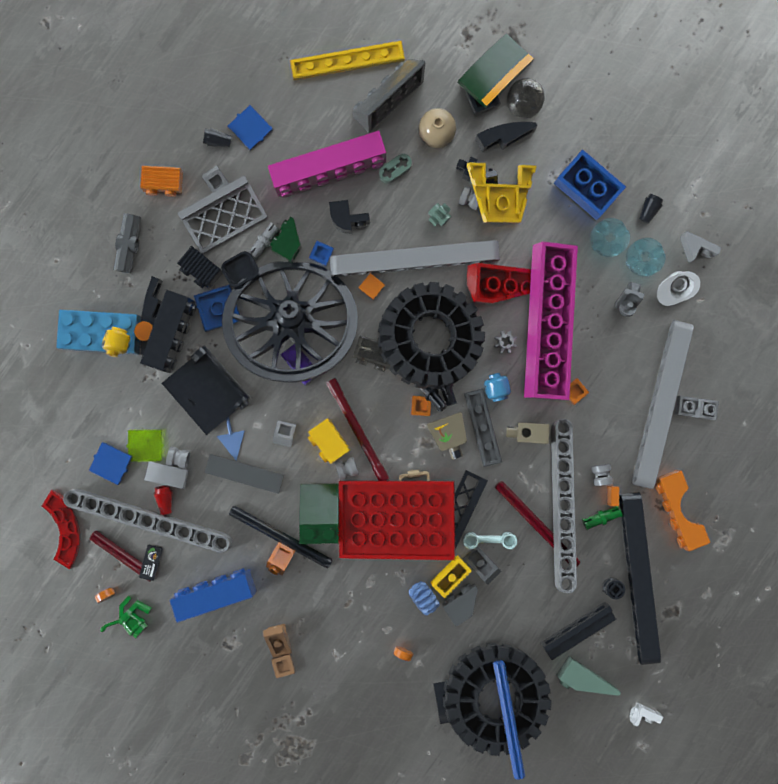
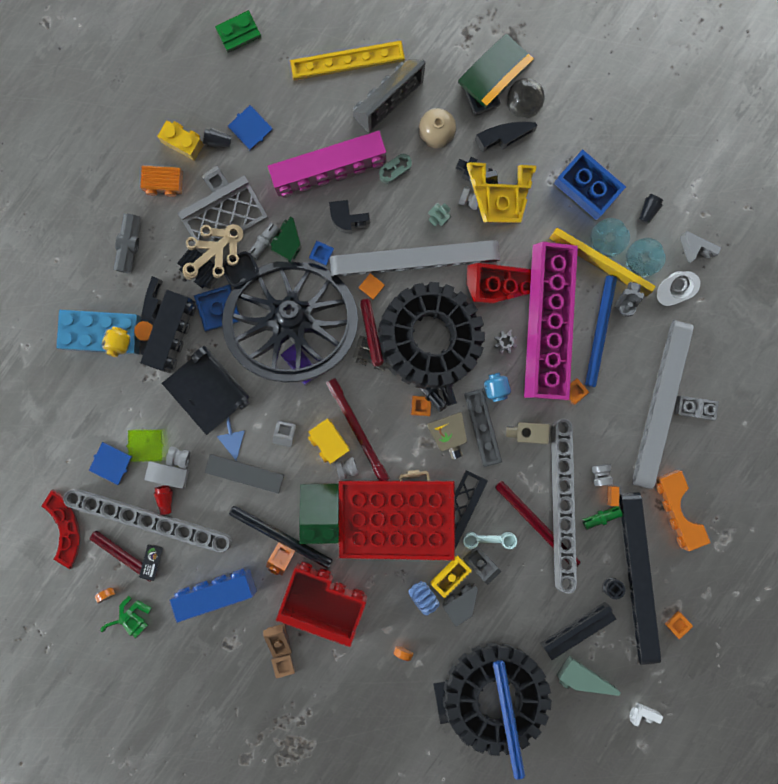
(180, 140): none -> yellow brick
(215, 249): none -> tan plant
(238, 31): none -> green plate
(321, 606): none -> red piece
(371, 332): none -> dark red axle
(601, 331): none -> blue axle
(602, 262): none -> yellow tile
(678, 625): none -> orange tile

